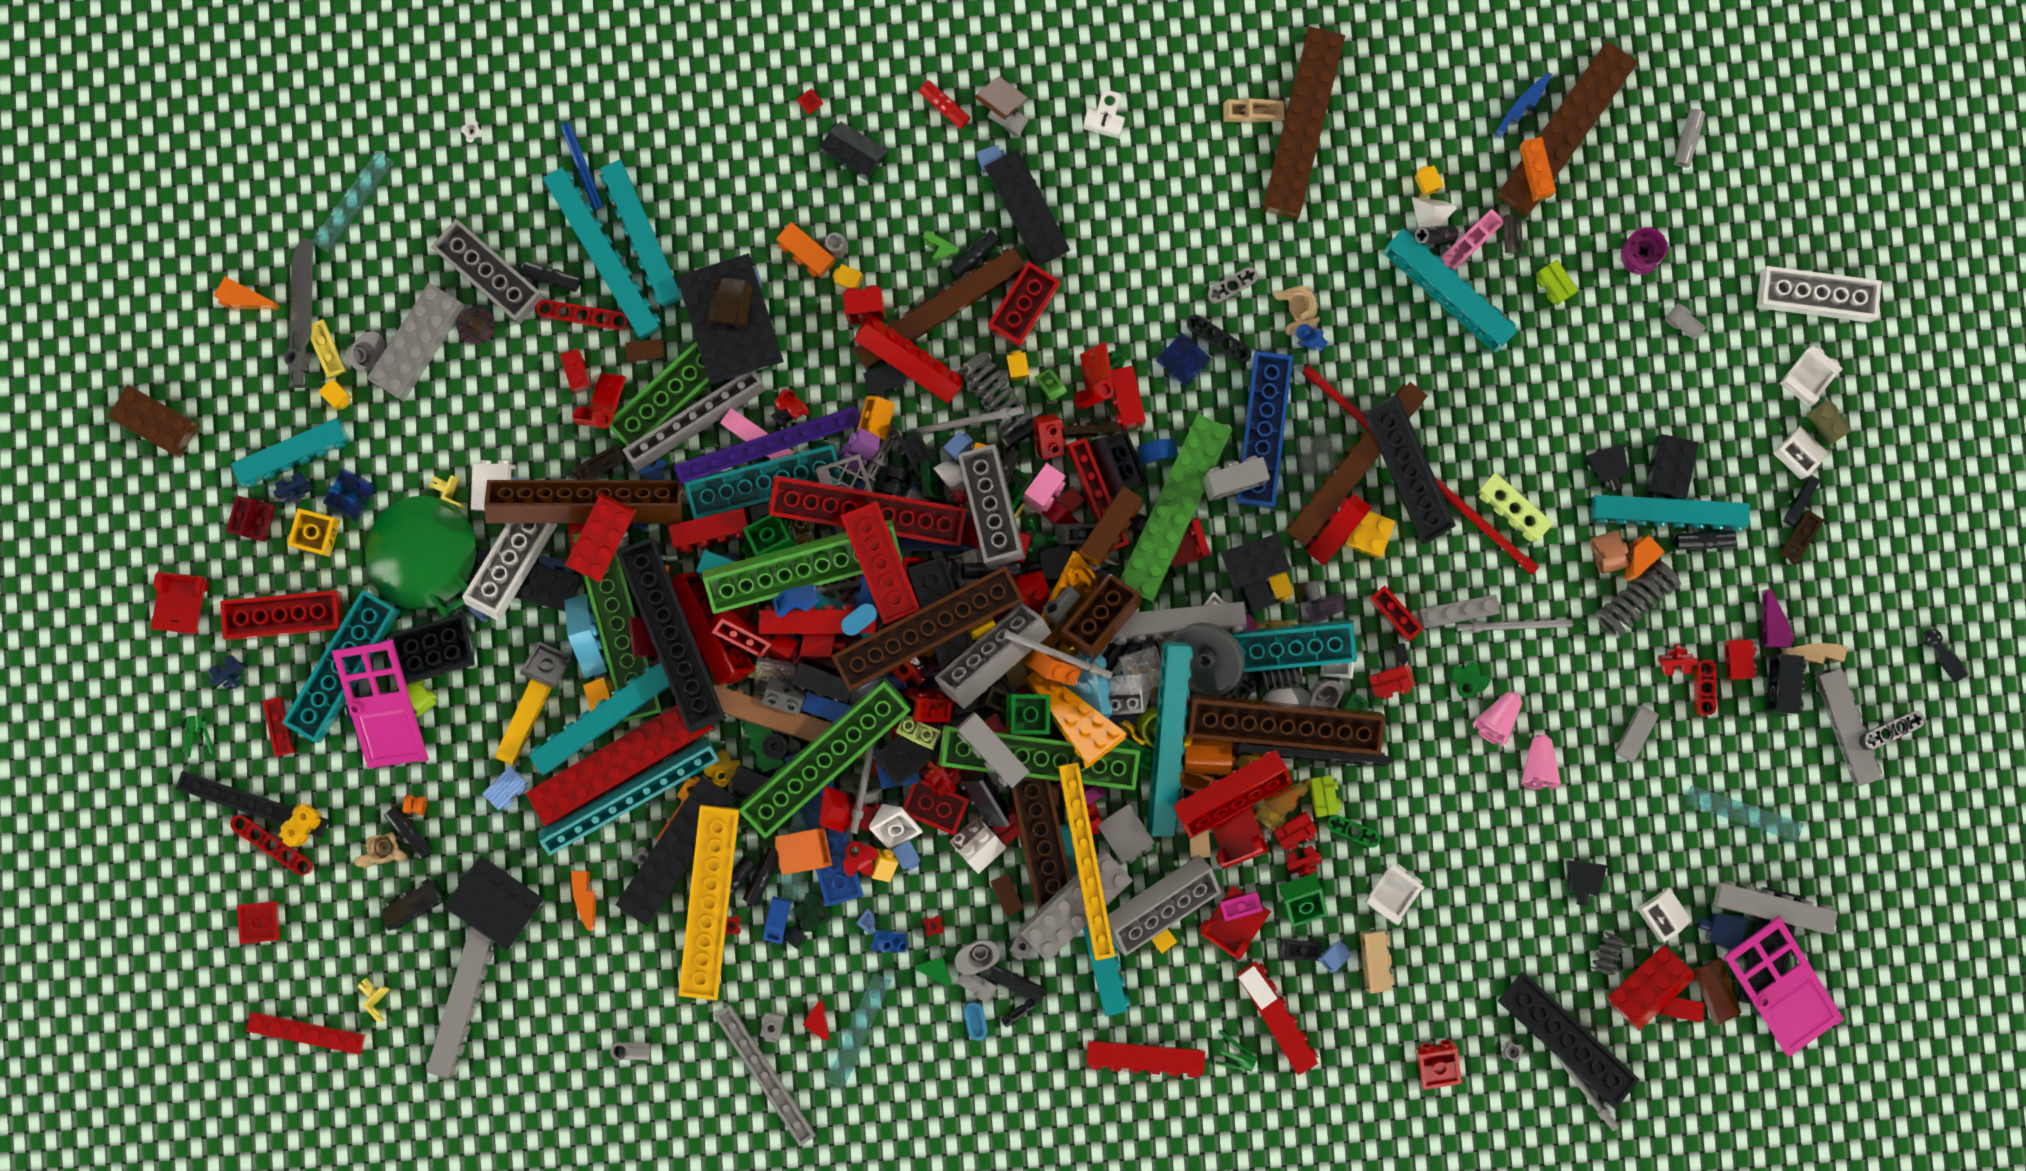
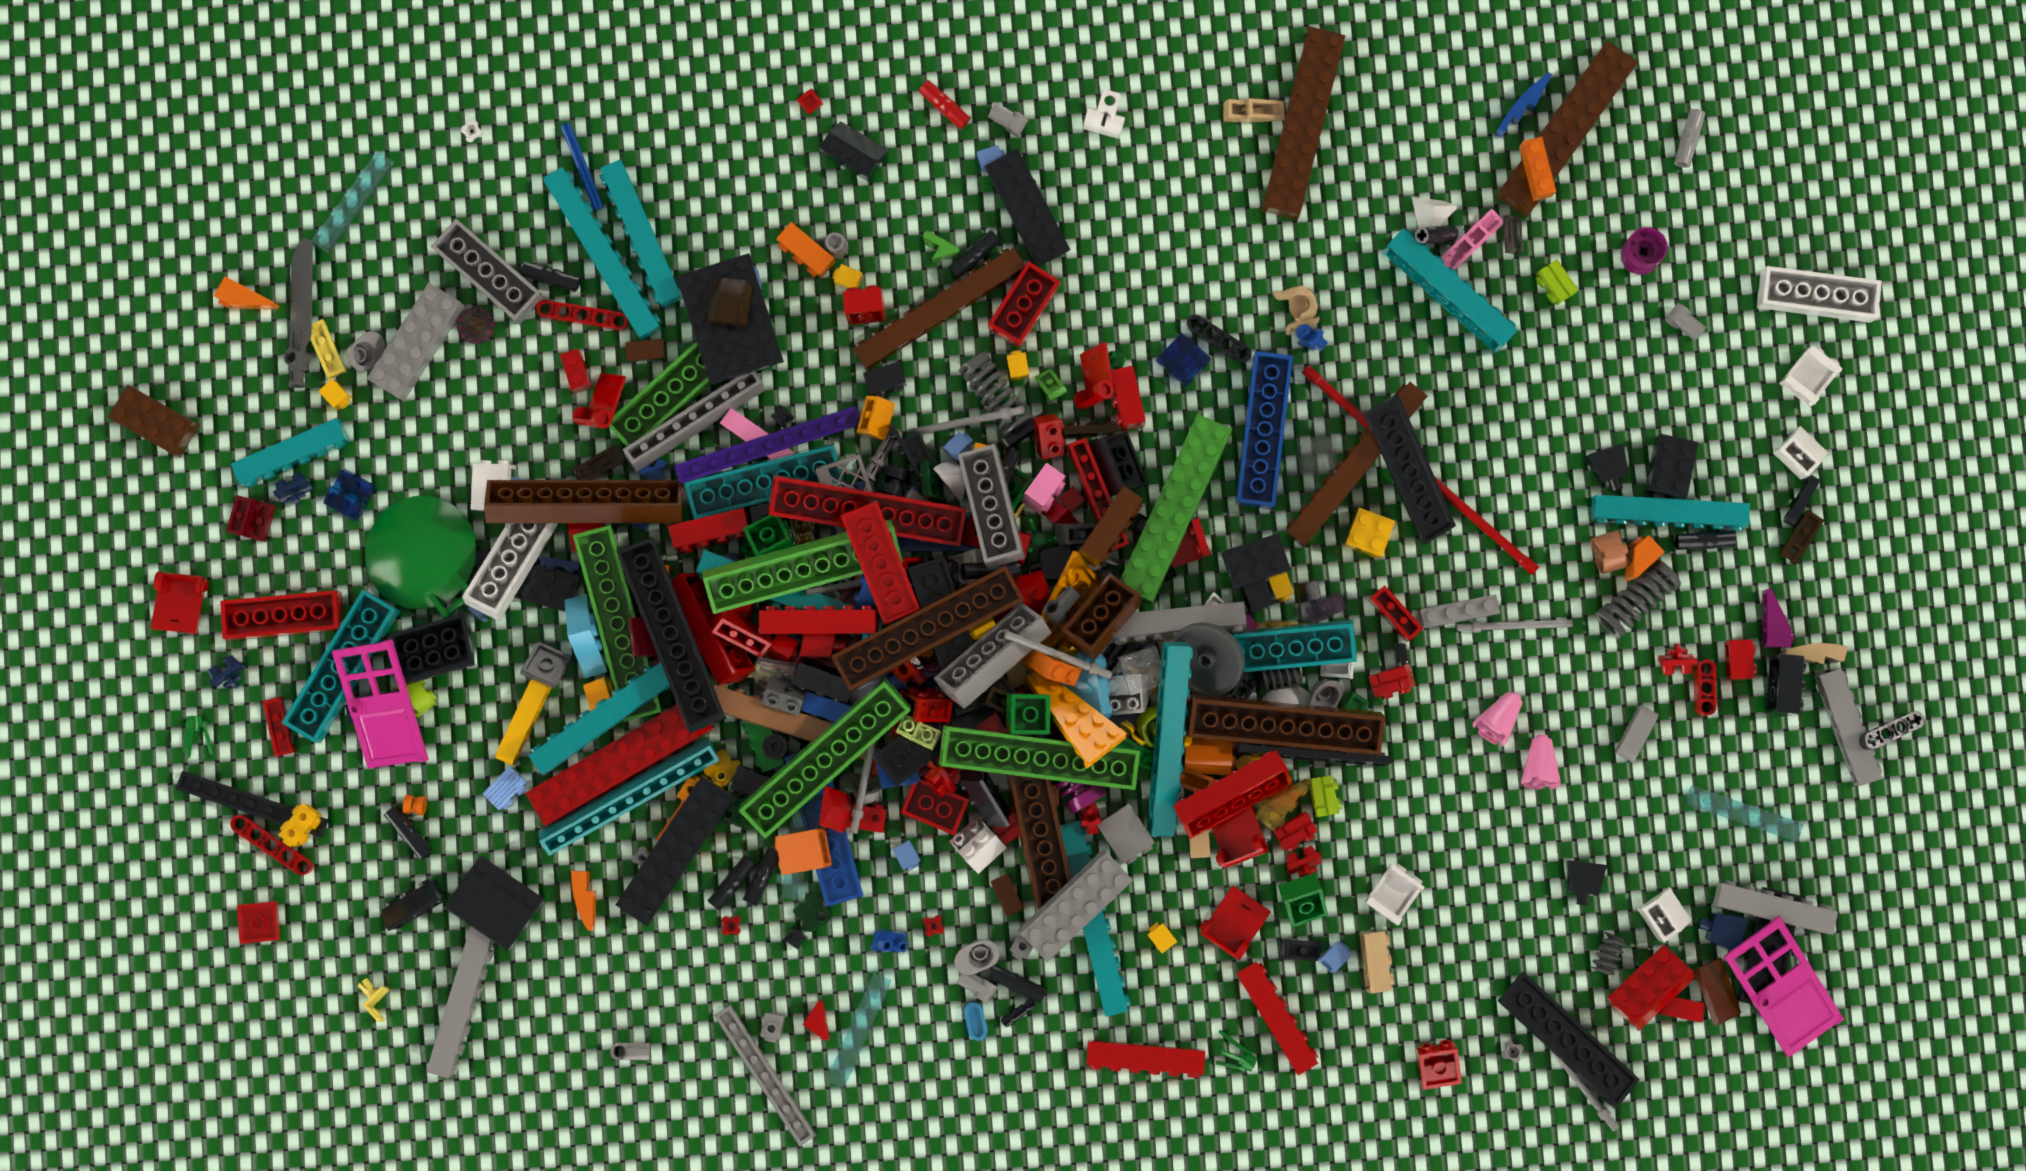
(306, 1033): red plate -> none
(313, 532): yellow brick -> none
(377, 854): tan hair -> none
(448, 489): light yellow bracket -> none
(600, 537): red brick -> none
(708, 902): yellow plate -> none
(777, 920): blue slope -> none
(788, 400): red plate -> none
(800, 597): blue slope -> none
(859, 443): medium lavender brick -> none
(859, 619): dark azure tile -> none
(860, 861): red plate -> none
(867, 921): medium blue tile -> none
(884, 865): yellow brick -> none
(893, 826): white slope -> none
(909, 359): red brick -> none
(936, 969): green slope -> none
(959, 497): red plate -> none
(993, 750): light grey brick -> none
(1001, 97): tile -> none
(1086, 861): yellow plate -> none
(1157, 451): blue slope -> none
(1162, 905): light grey brick -> none
(1235, 478): light grey brick -> none
(1241, 906): dark pink plate -> none
(1247, 283): light grey beam -> none
(1257, 987): white tile -> none
(1337, 830): green beam -> none
(1339, 528): red brick -> none
(1428, 180): yellow brick -> none
(1471, 677): green plate -> none
(1525, 508): yellowish green brick -> none
(1829, 422): olive brick -> none
(1946, 657): black piece -> none

